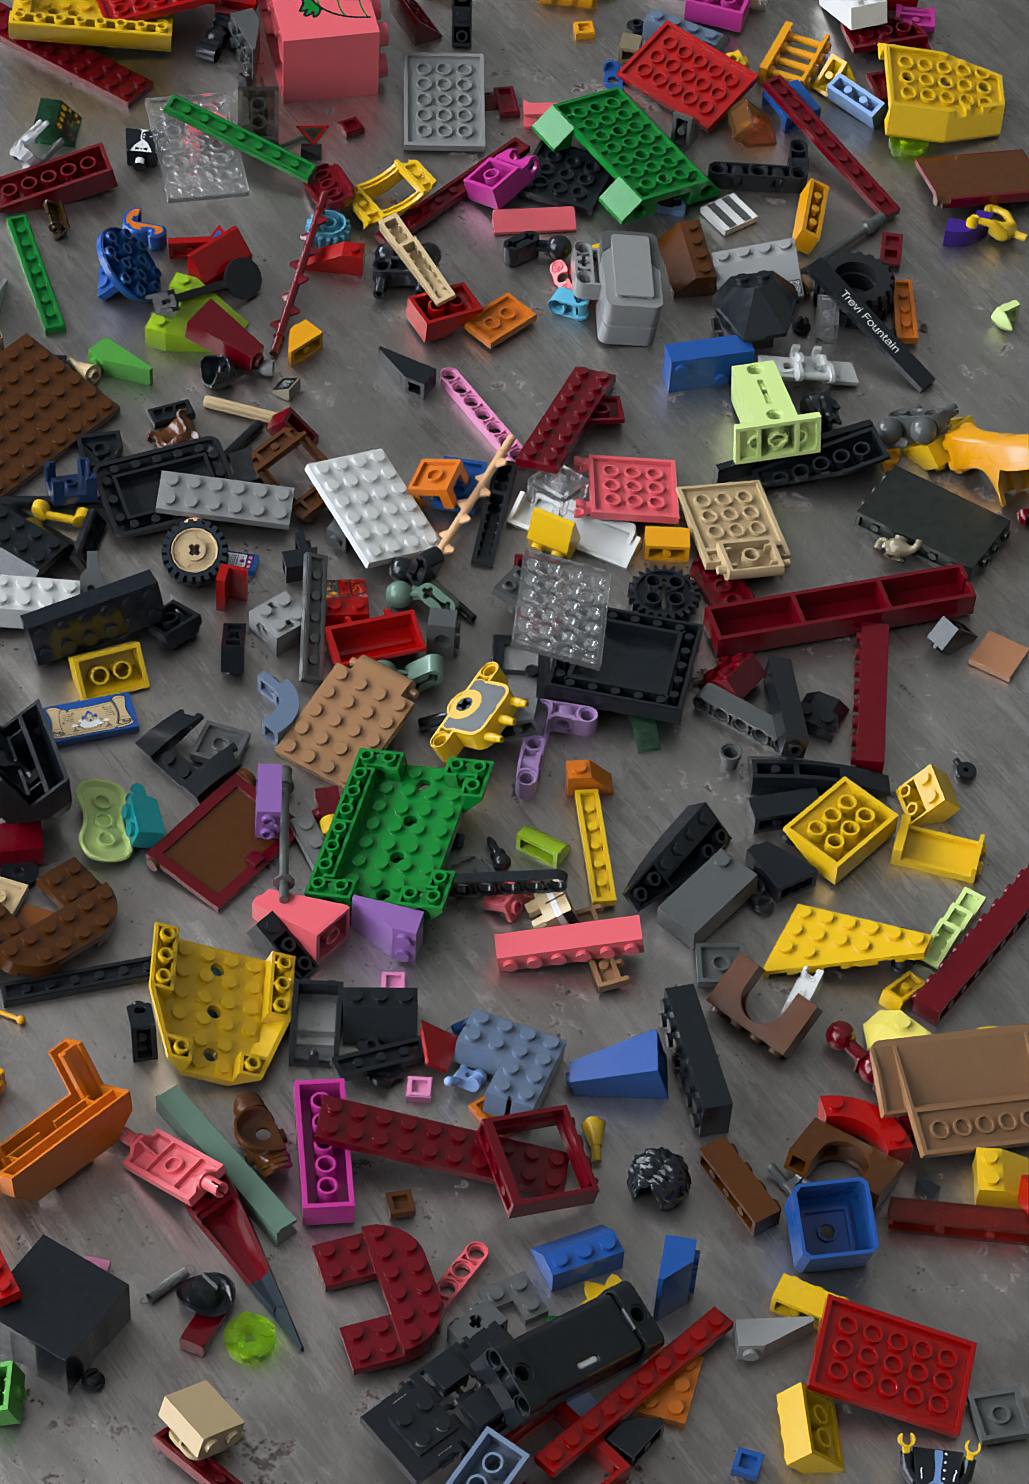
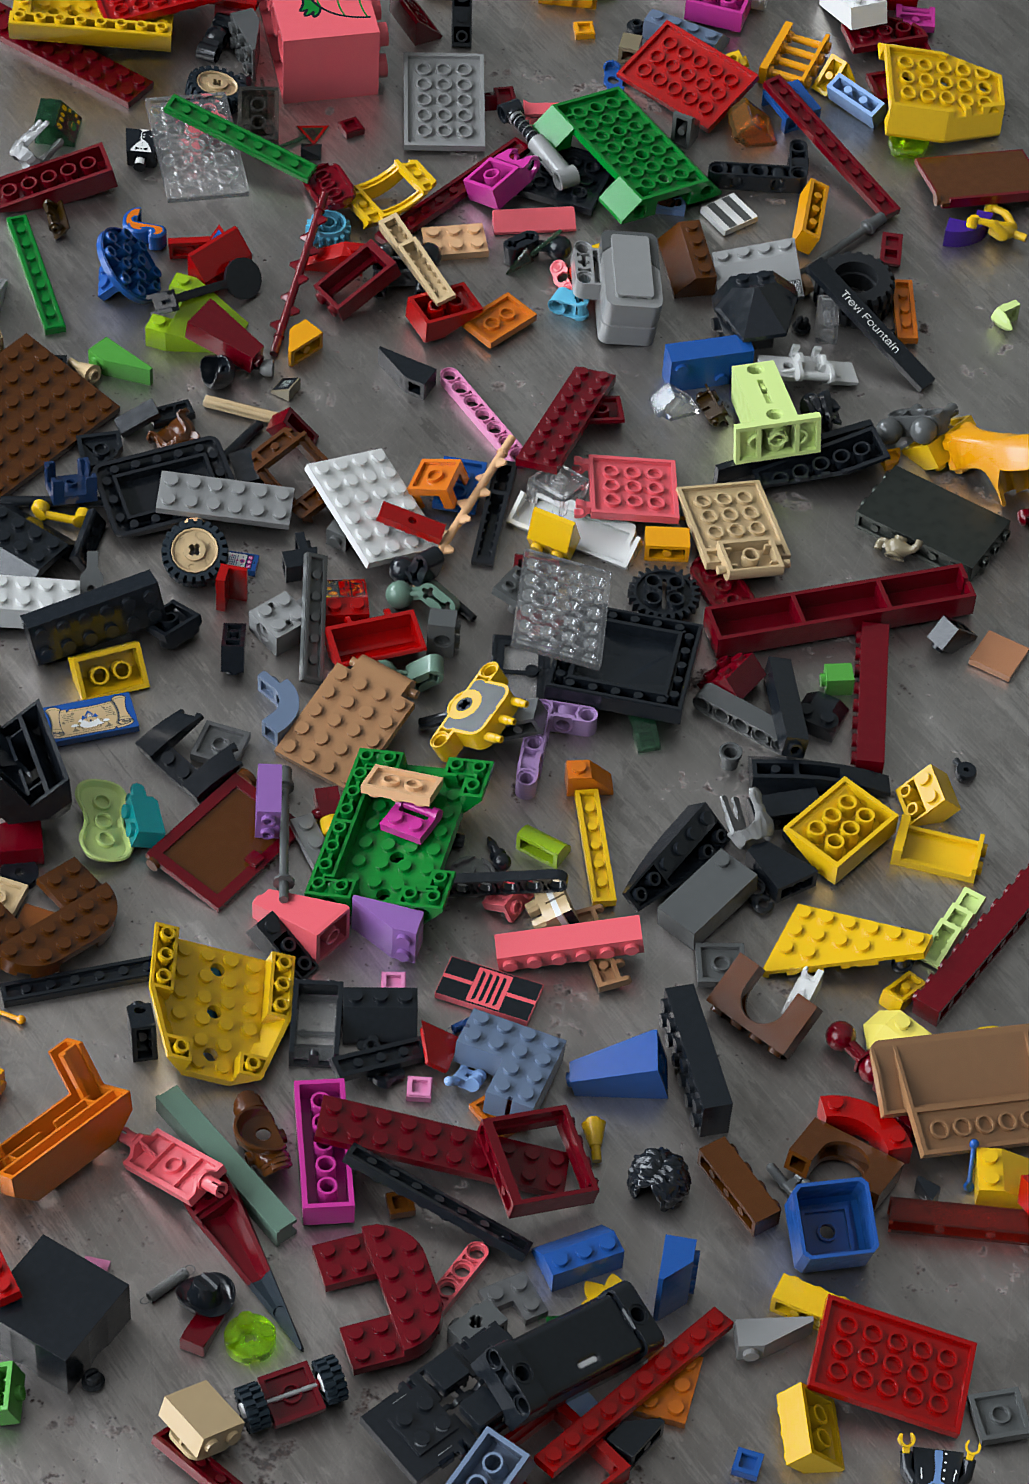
(137, 418): none -> black tile
(215, 80): none -> wheel
(291, 1394): none -> plate
(350, 270): none -> dark red piece
(402, 785): none -> light nougat plate
(410, 826): none -> dark pink plate
(411, 522): none -> red tile
(438, 1202): none -> black plate
(458, 241): none -> light nougat plate
(489, 990): none -> black tile
(526, 257): none -> clear green piece
(561, 172): none -> light grey piece
(673, 403): none -> clear slope
(716, 413): none -> dark brown hinge
(758, 831): none -> light grey piece
(837, 679): none -> bright green brick
(968, 1185): none -> blue hinge

